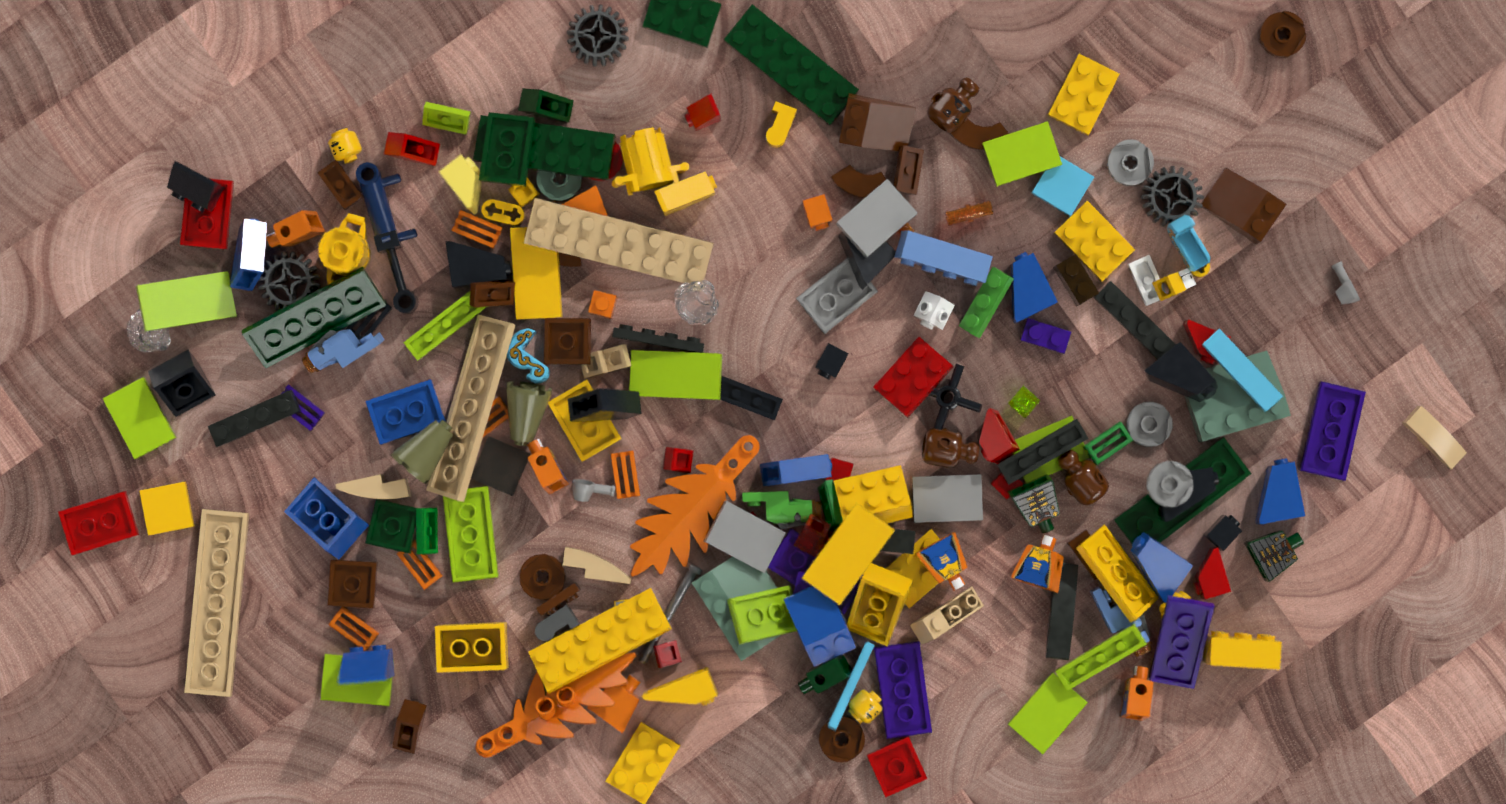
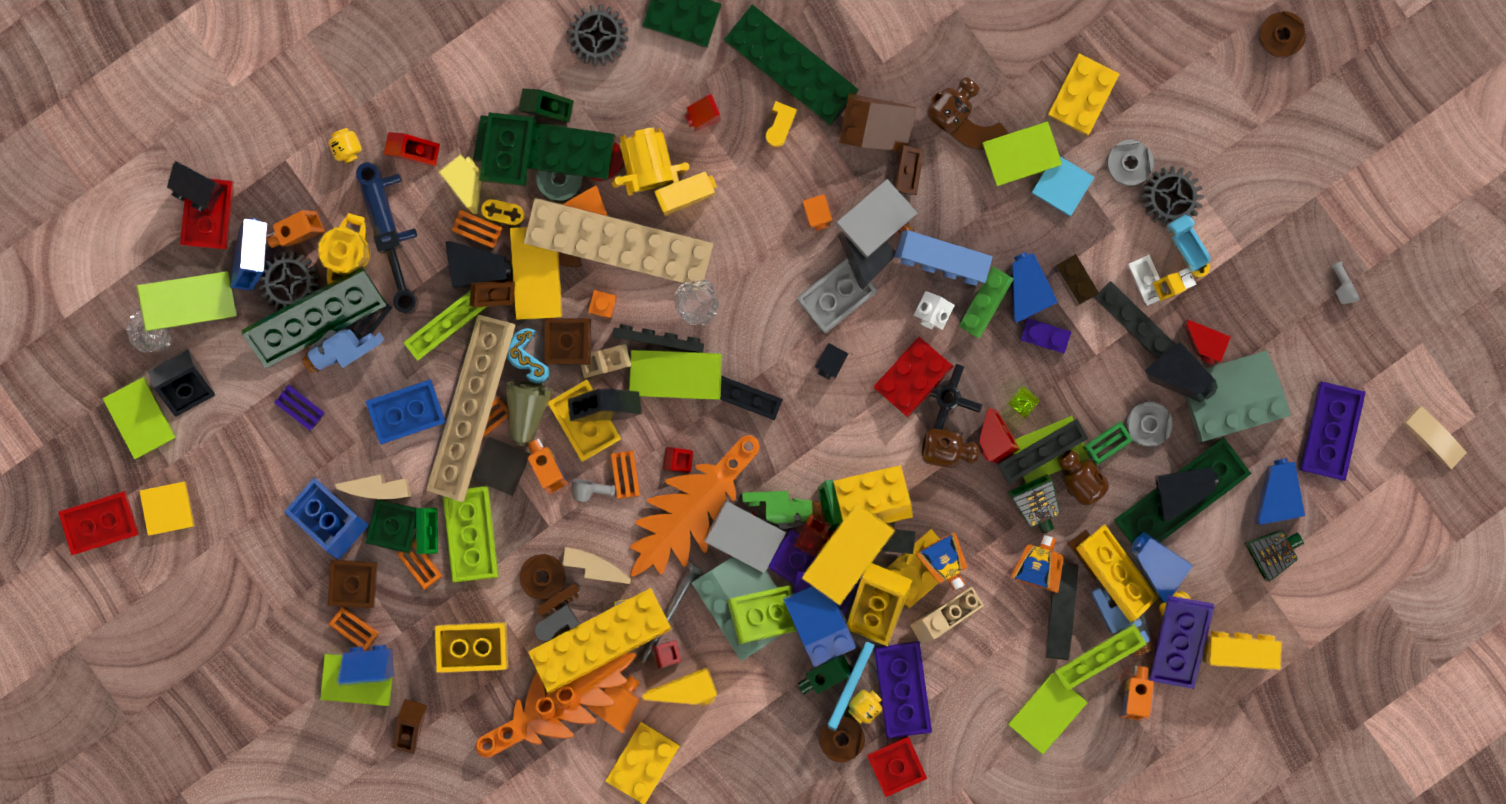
(216, 603): tan plate -> none
(254, 418): pearl dark grey plate -> none
(340, 184): reddish brown plate -> none
(424, 450): olive cone -> none
(446, 118): lime plate -> none
(524, 195): yellow tile -> none
(796, 470): slope -> none
(840, 469): red tile -> none
(857, 183): reddish brown tile -> none
(947, 498): light grey tile -> none
(968, 213): clear orange pin -> none
(1002, 487): red tile -> none
(1094, 241): yellow plate -> none
(1169, 484): light grey tile -> none
(1211, 576): red slope -> none
(1223, 532): black brick -> none
(1242, 370): medium azure tile -> none
(1243, 205): reddish brown slope -> none

